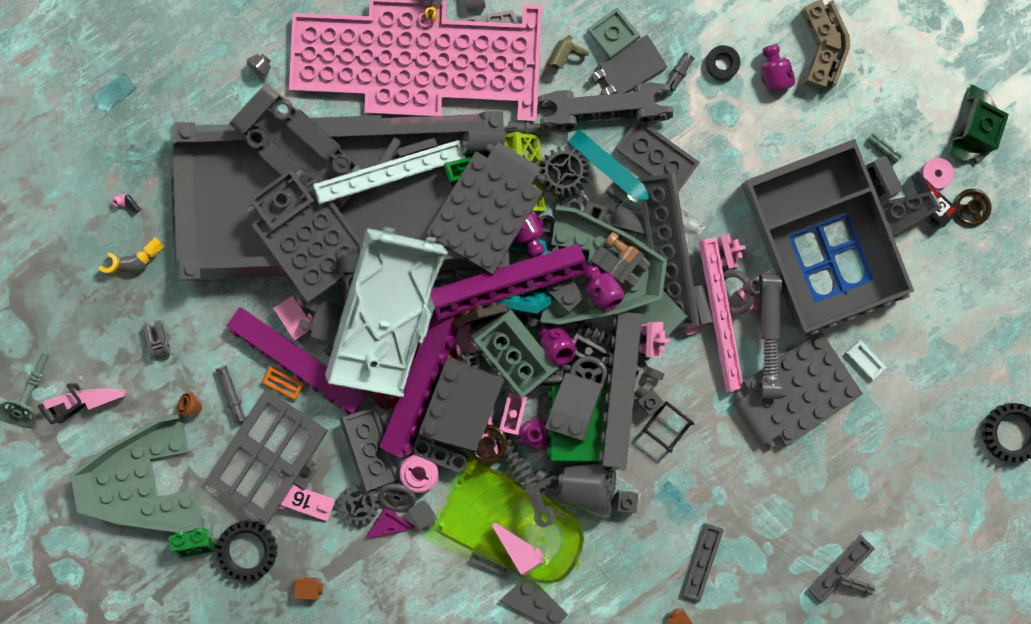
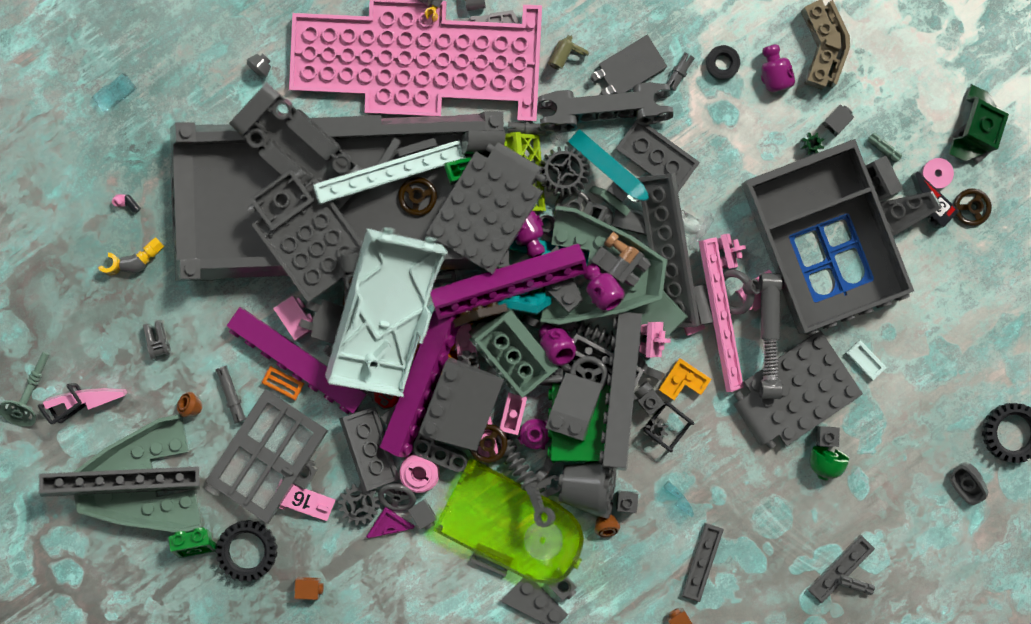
(119, 481): none -> dark grey brick
(430, 191): none -> dark brown piece
(523, 554): bright pink slope -> none
(568, 593): none -> dark grey brick
(606, 526): none -> dark orange cone
(609, 199): none -> sand green tile
(613, 33): sand green plate -> none
(662, 432): none -> dark grey gear
(681, 375): none -> light orange plate
(817, 141): none -> dark green gear
(827, 436): none -> dark grey brick
(828, 463): none -> green cylinder
(838, 119): none -> dark grey brick
(969, 483): none -> dark grey piece

